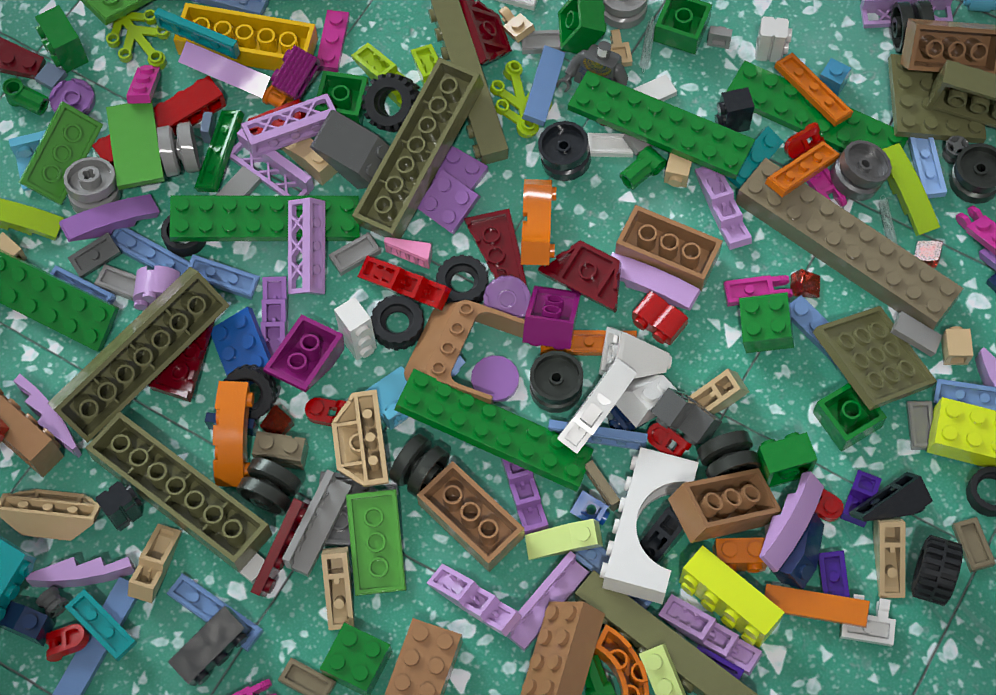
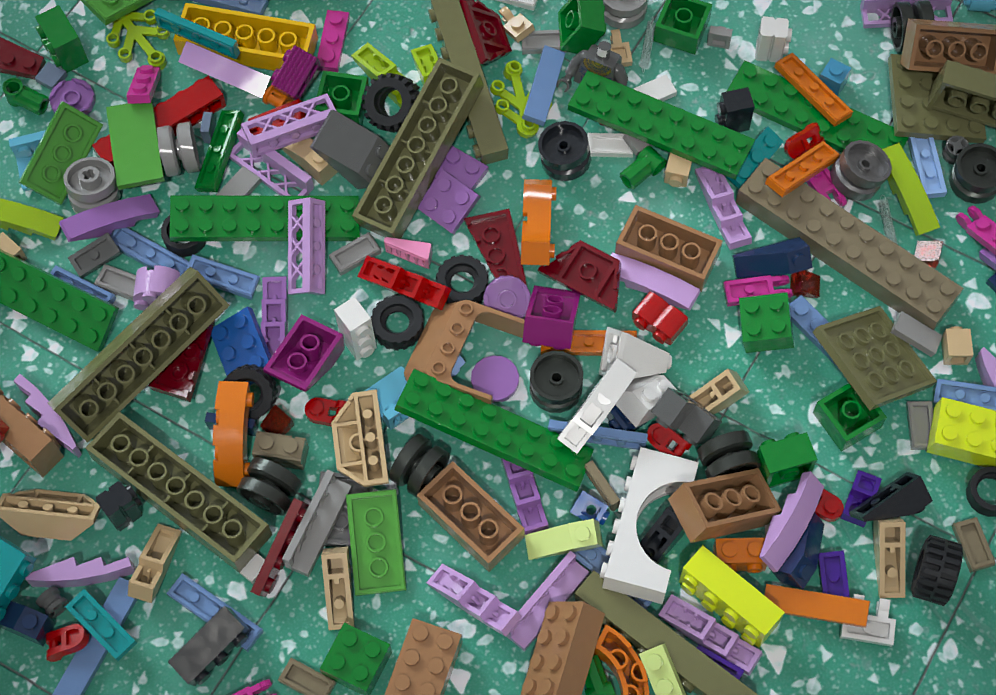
(774, 259): none -> dark blue slope

